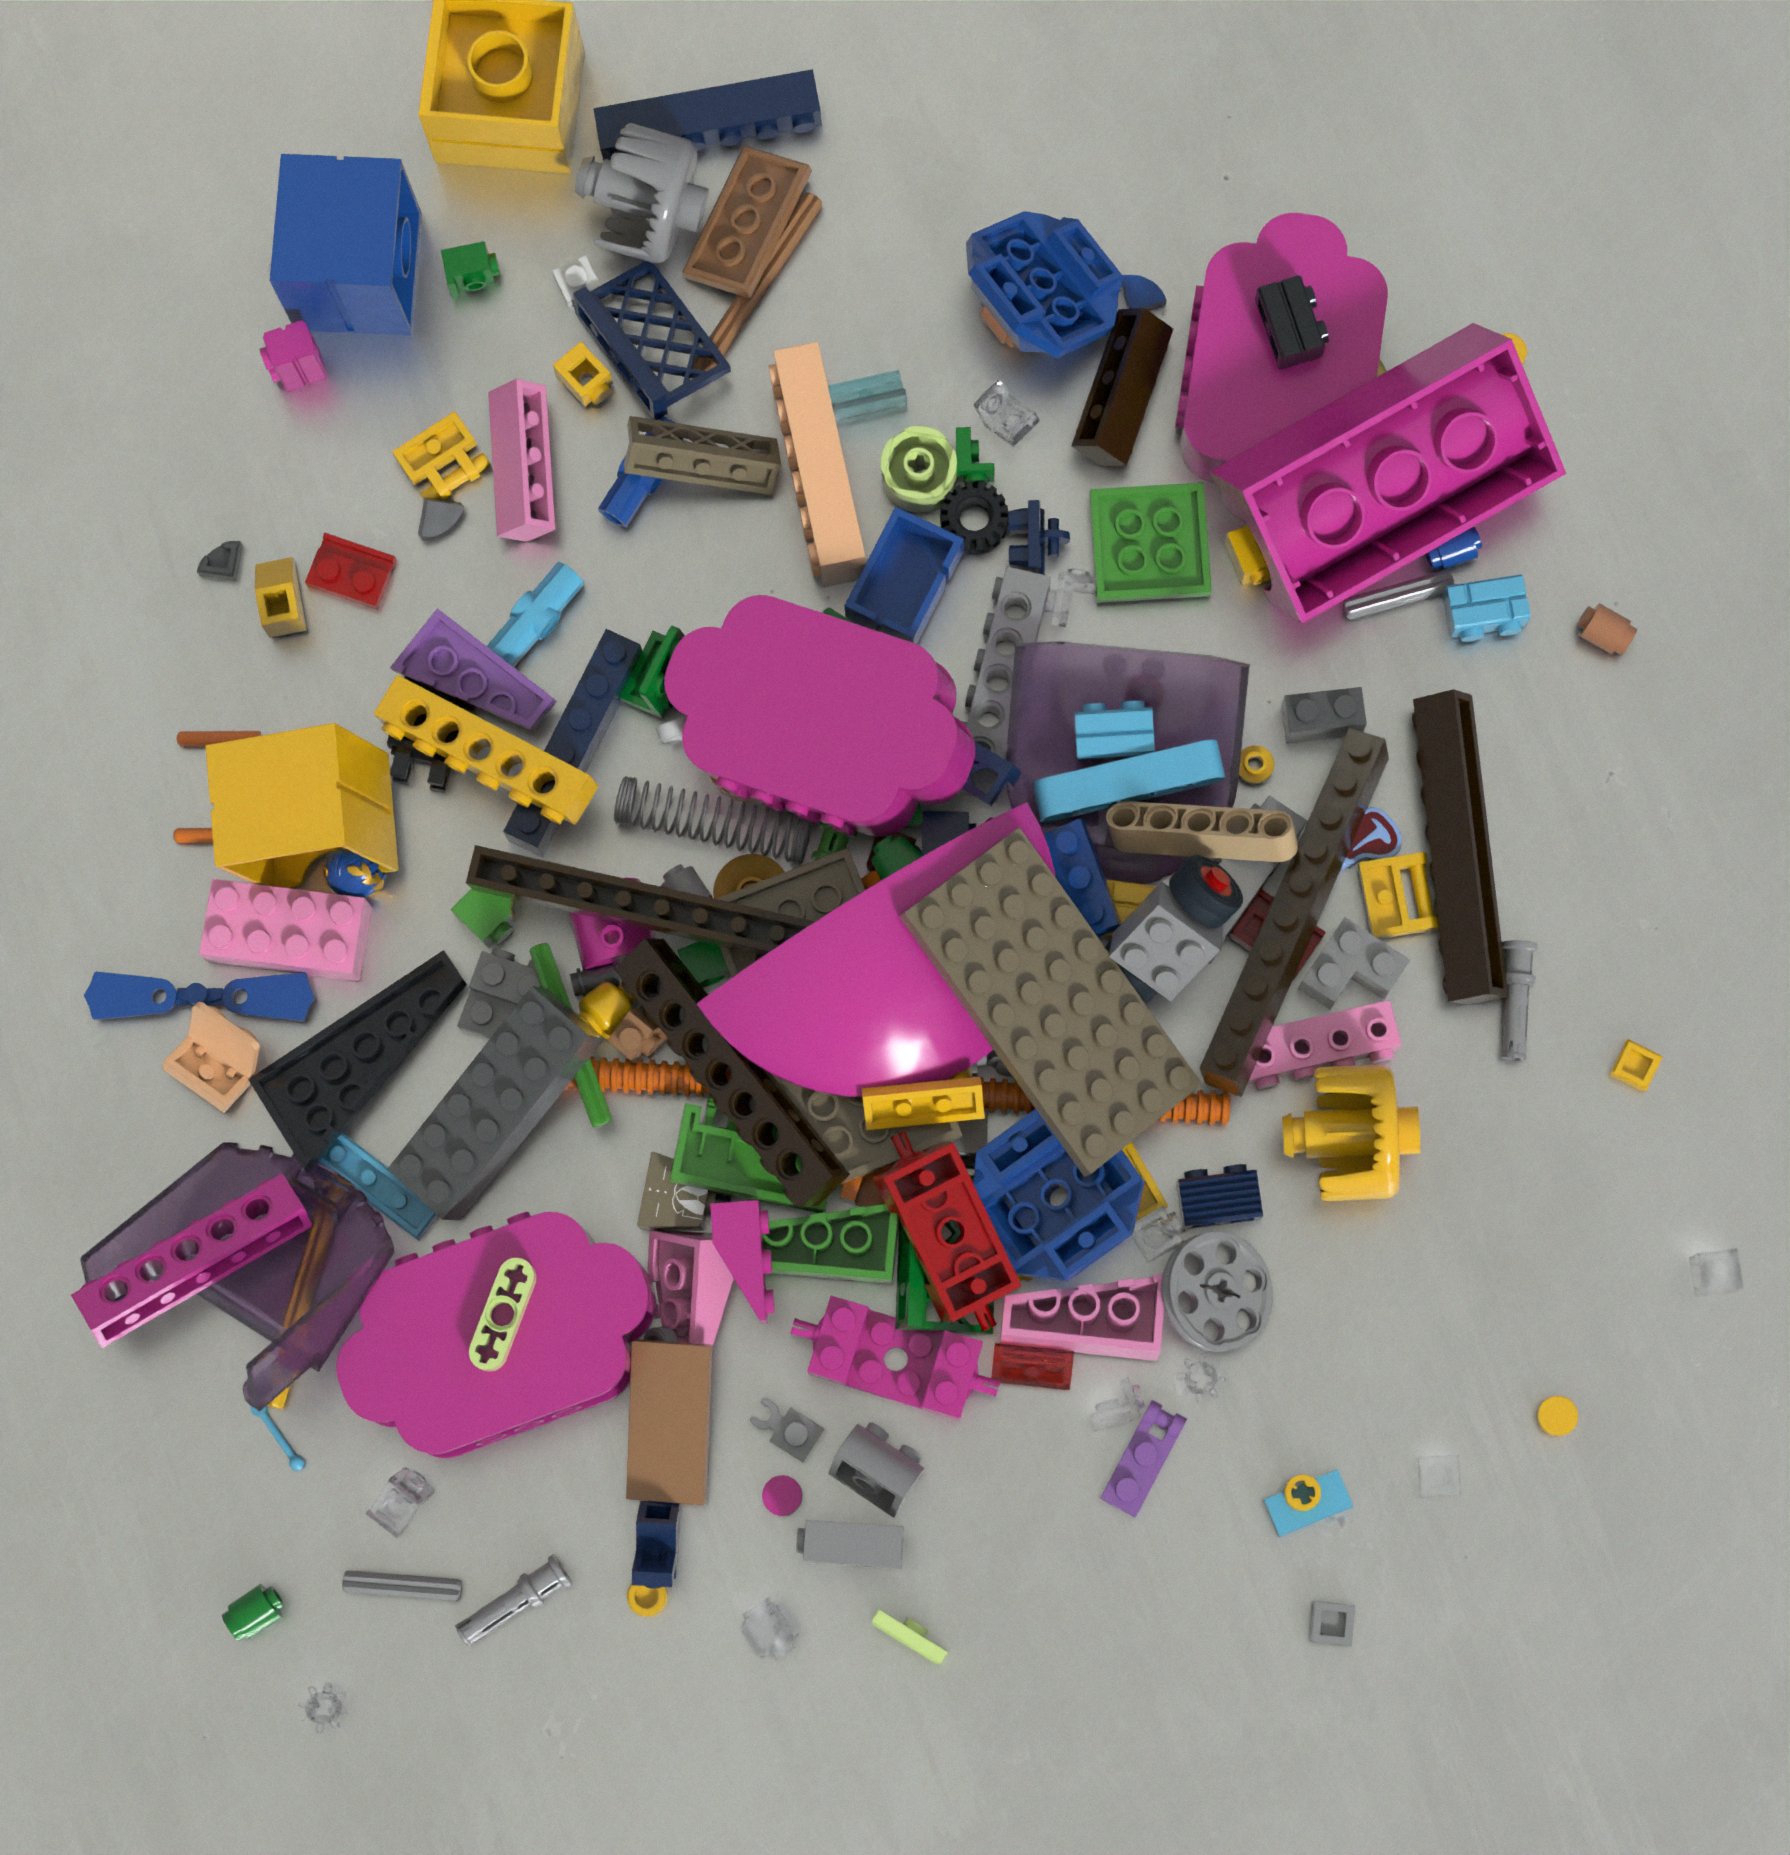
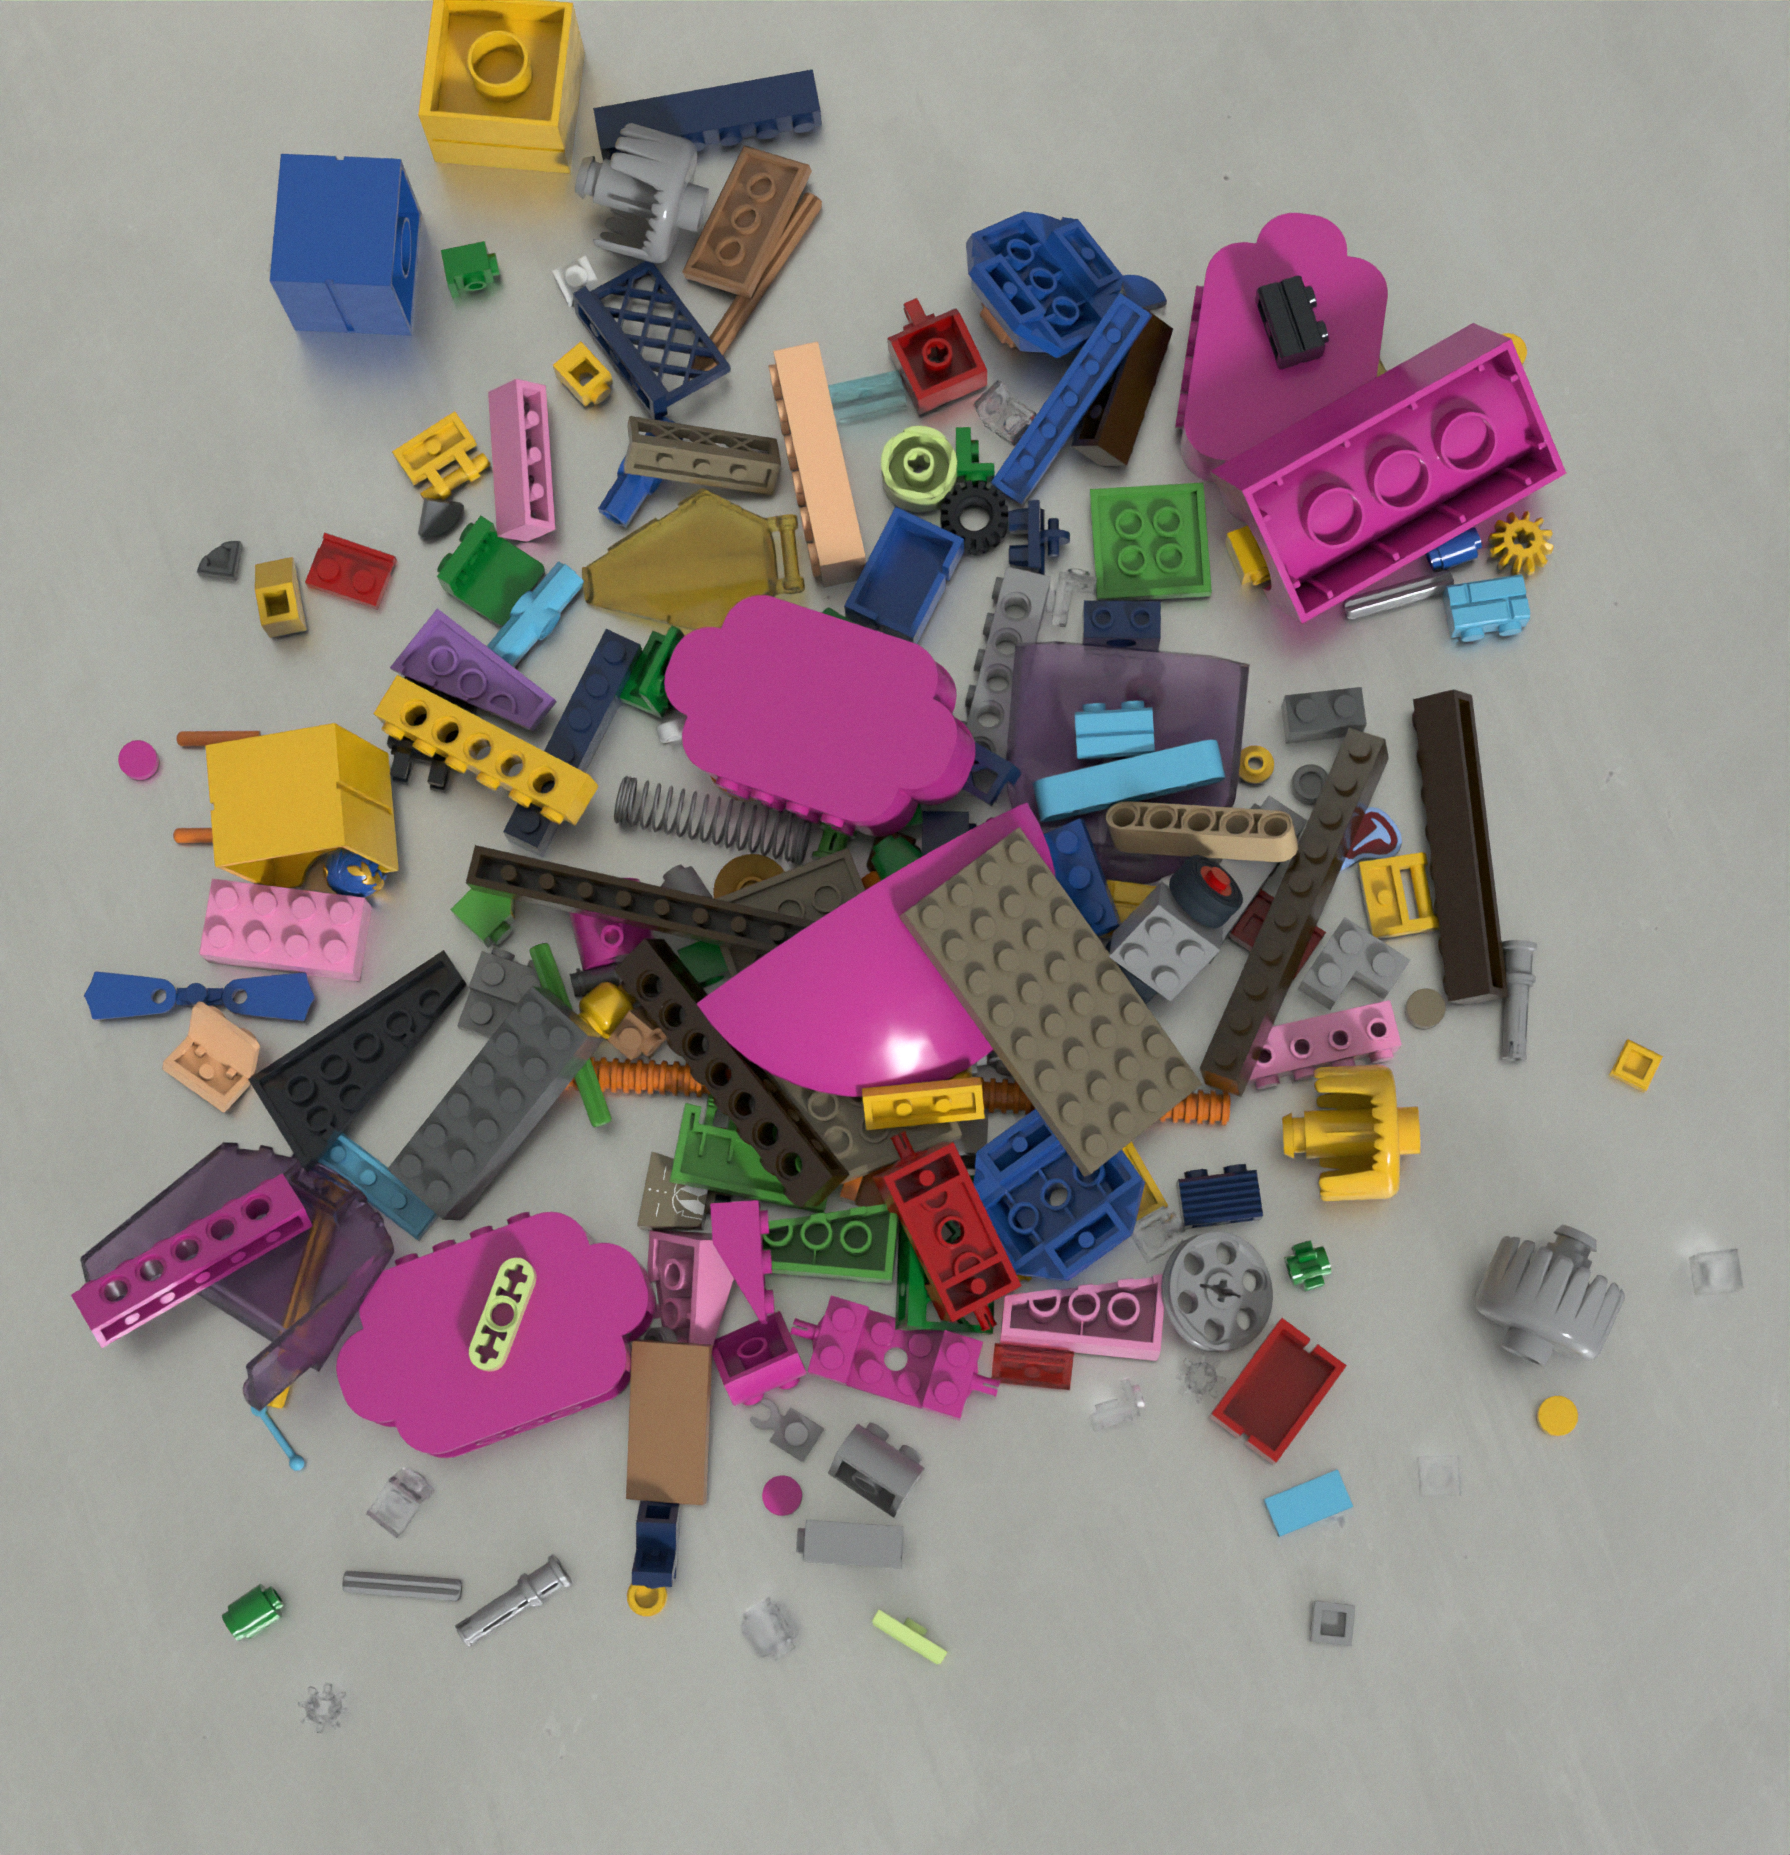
(138, 760): none -> dark pink tile
(293, 356): dark pink brick -> none
(488, 572): none -> green bracket
(695, 564): none -> clear yellow windscreen
(757, 1360): none -> dark pink brick
(941, 337): none -> red hinge
(1071, 398): none -> blue plate
(1122, 623): none -> dark blue brick
(1142, 1460): medium lavender plate -> none
(1277, 1391): none -> red piece
(1295, 1503): yellow bush -> none
(1307, 1265): none -> green gear
(1308, 783): none -> light grey tile
(1425, 1008): none -> dark tan tile
(1525, 531): none -> yellow gear
(1550, 1299): none -> light grey piece
(1606, 629): nougat brick -> none

